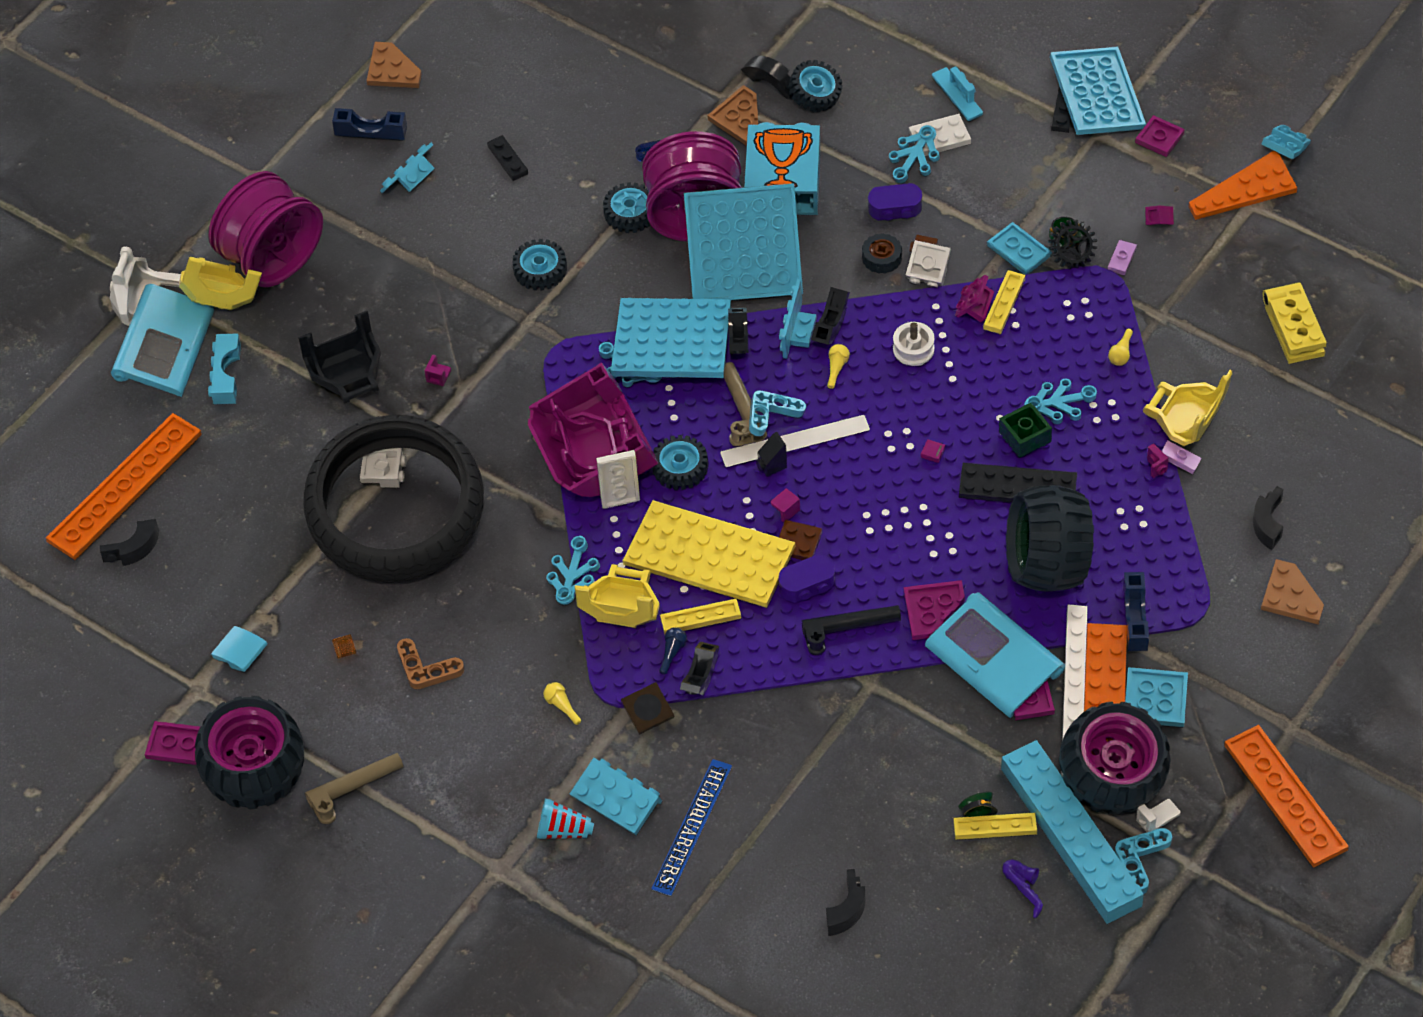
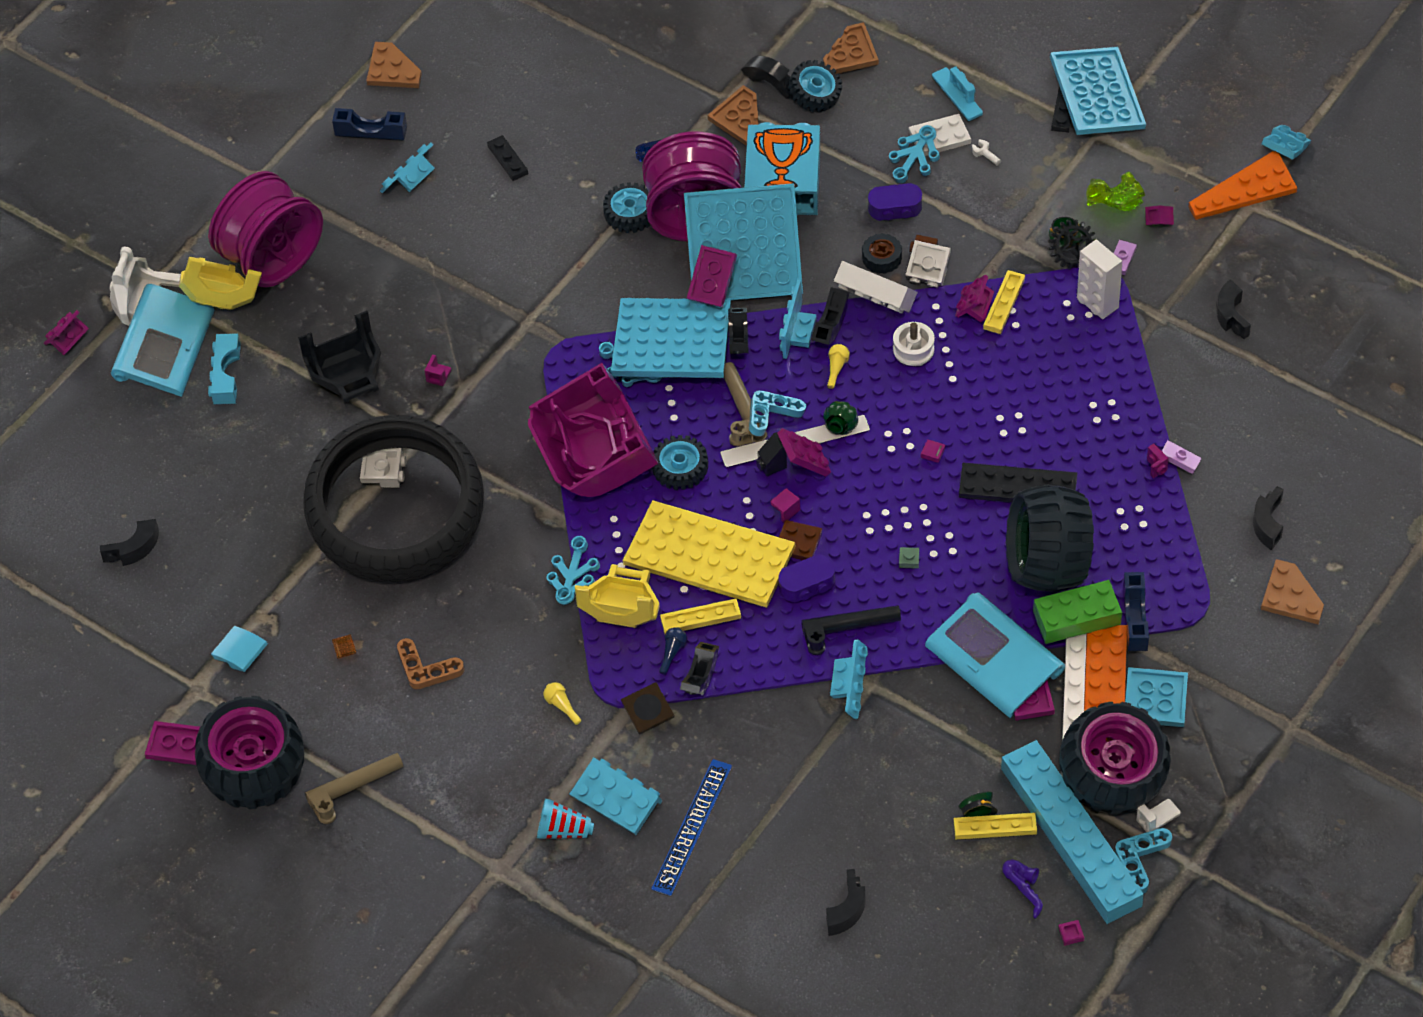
(66, 332): none -> magenta bracket
(123, 486): orange plate -> none
(539, 264): wheel -> none
(618, 479): white tile -> none
(711, 276): none -> magenta plate
(804, 452): none -> magenta plate
(838, 415): none -> dark green plant
(848, 678): none -> medium azure bracket
(852, 50): none -> medium nougat plate
(871, 285): none -> white brick
(909, 557): none -> sand green plate
(931, 606): magenta plate -> none
(984, 151): none -> white bar
(1019, 248): medium azure tile -> none
(1025, 430): dark green brick -> none
(1058, 401): medium azure plant -> none
(1071, 932): none -> magenta tile
(1077, 611): none -> bright green brick
(1099, 279): none -> white brick
(1119, 353): light yellow piece -> none
(1123, 197): none -> clear neon green animal
(1159, 136): magenta plate -> none
(1187, 408): light yellow piece -> none
(1227, 316): none -> black arch
(1286, 796): orange plate -> none
(1294, 322): light yellow hinge -> none

